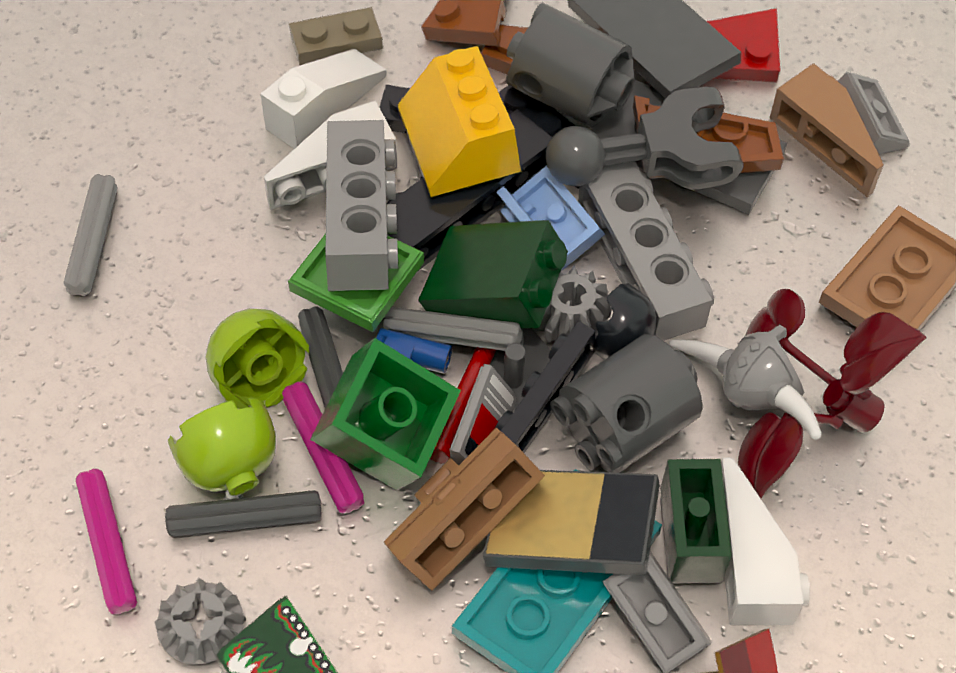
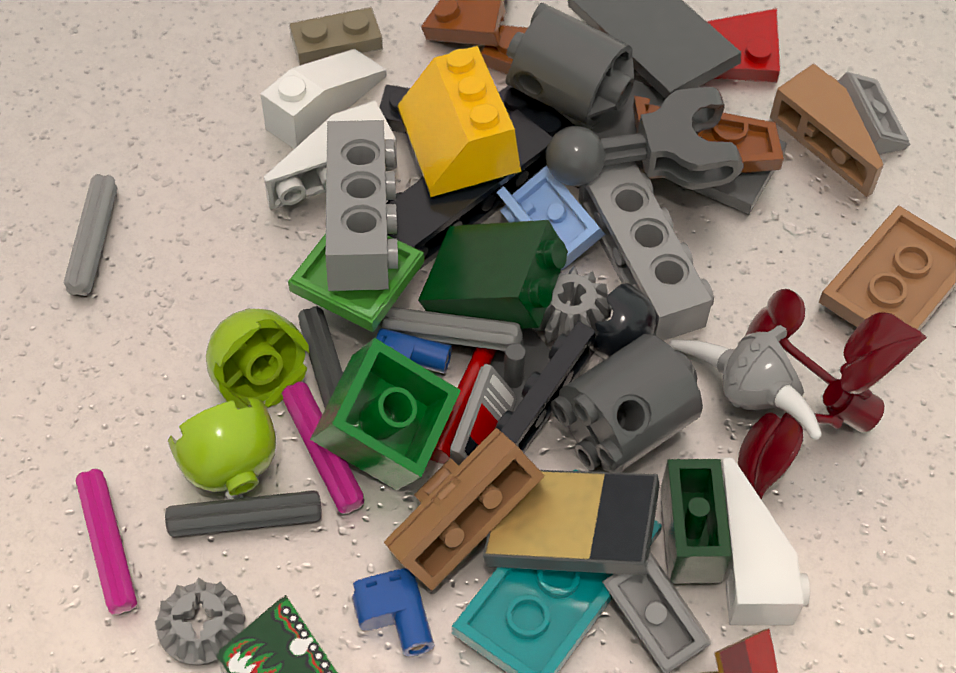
(396, 601): none -> blue piece

